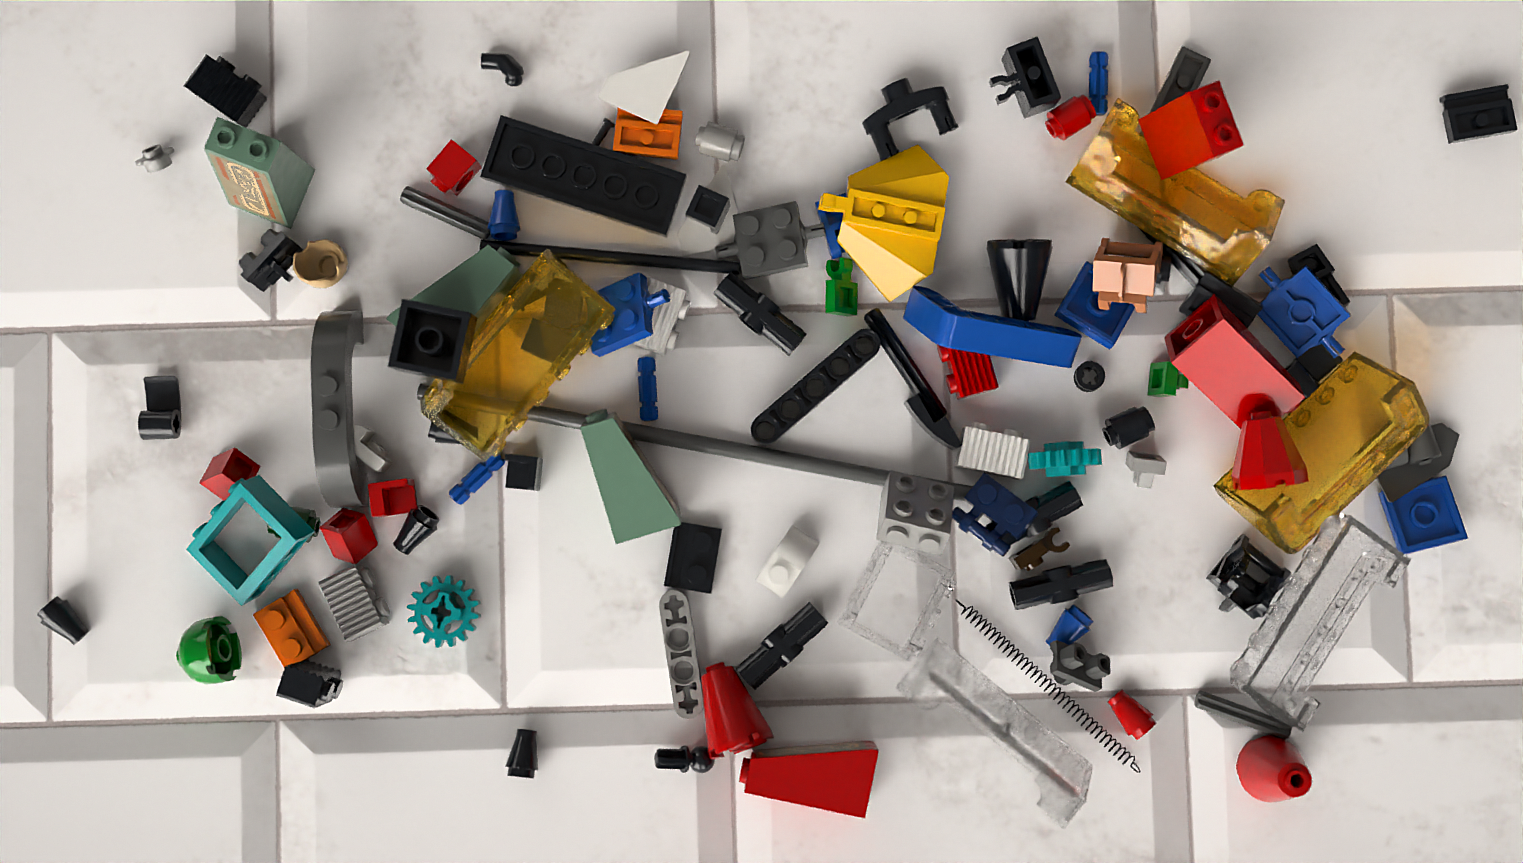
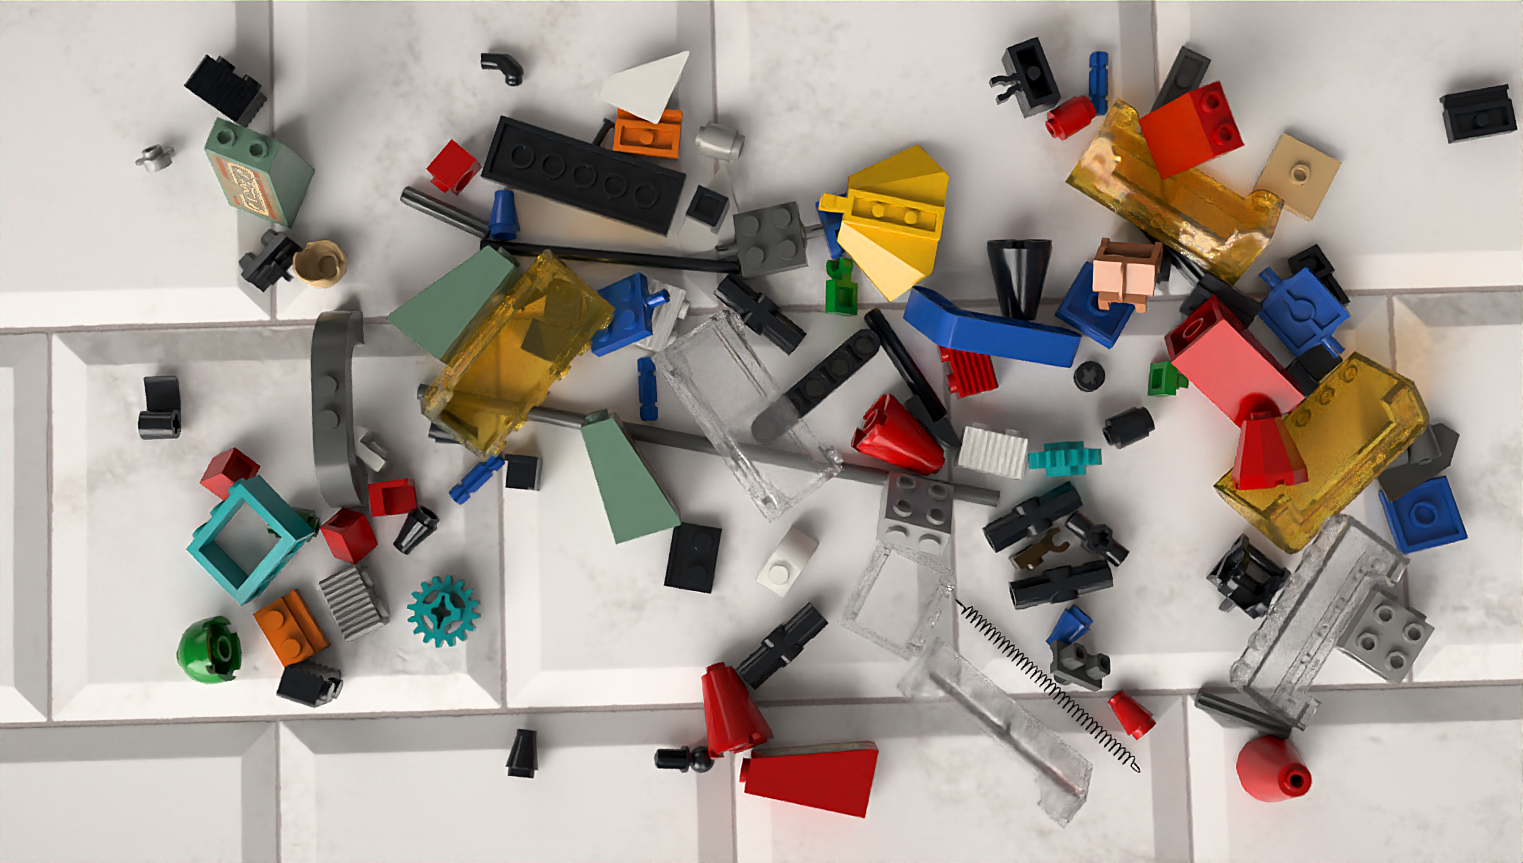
(63, 620): black cone -> none
(432, 341): black brick -> none
(684, 653): light grey beam -> none
(746, 414): none -> clear windscreen
(897, 438): none -> red cone
(902, 102): black connector -> none
(999, 506): dark blue plate -> none
(1108, 549): none -> black axle
(1145, 467): light grey tile -> none
(1298, 175): none -> tan plate
(1385, 636): none -> light grey brick

